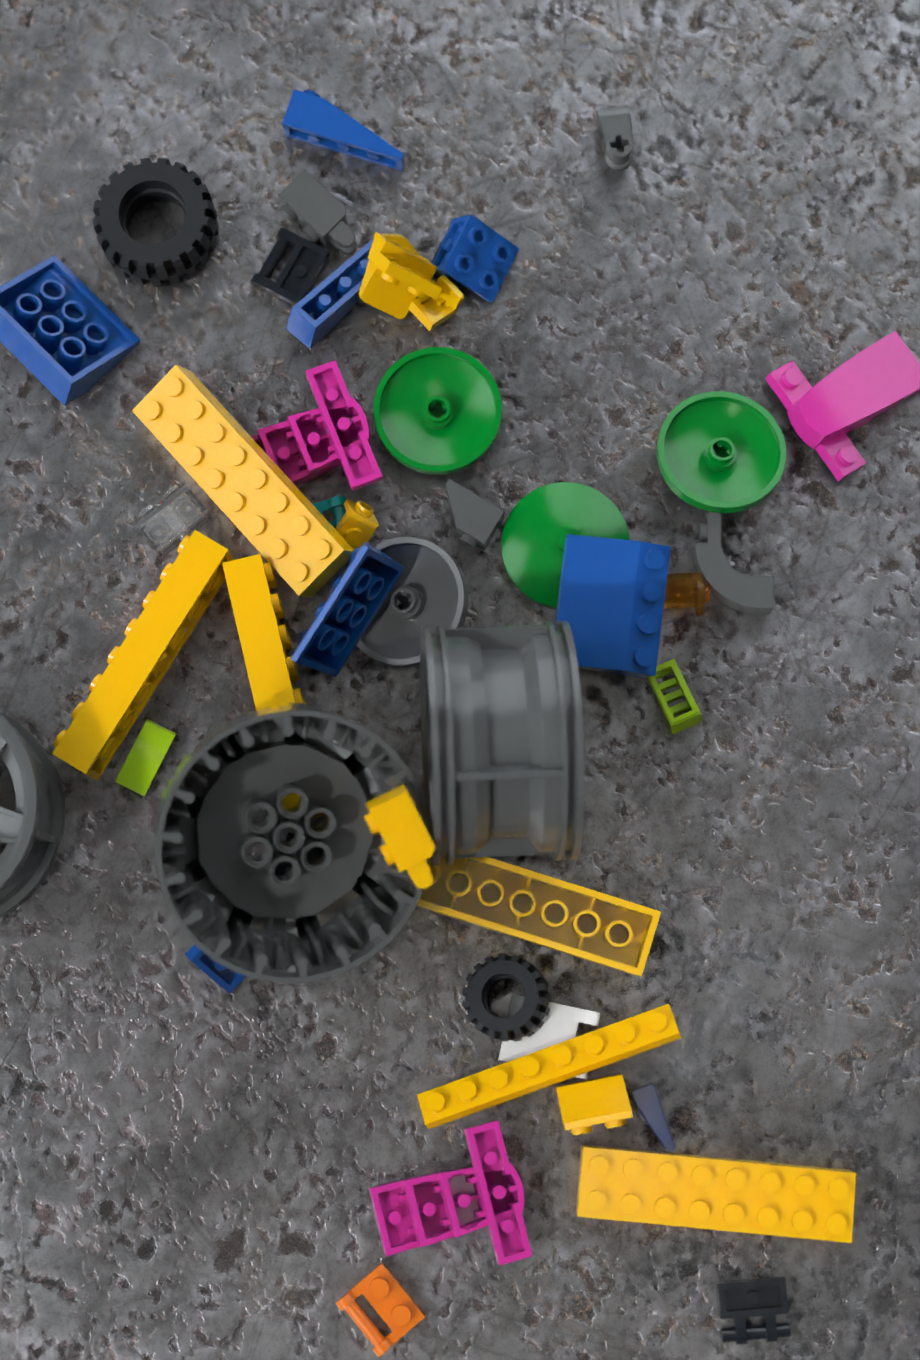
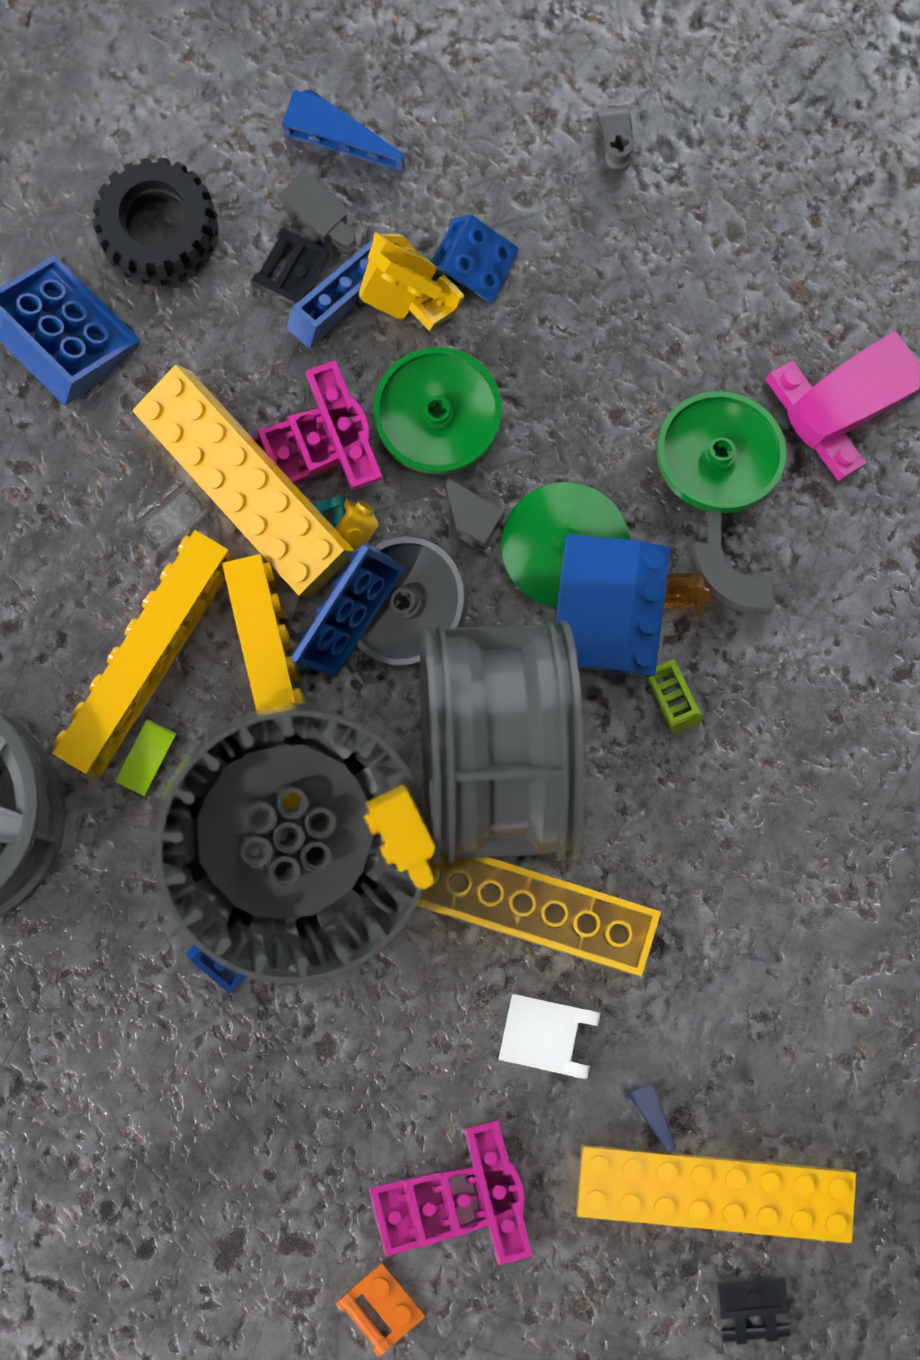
(481, 986): black tyre -> none
(548, 1066): yellow plate -> none
(594, 1103): yellow slope -> none

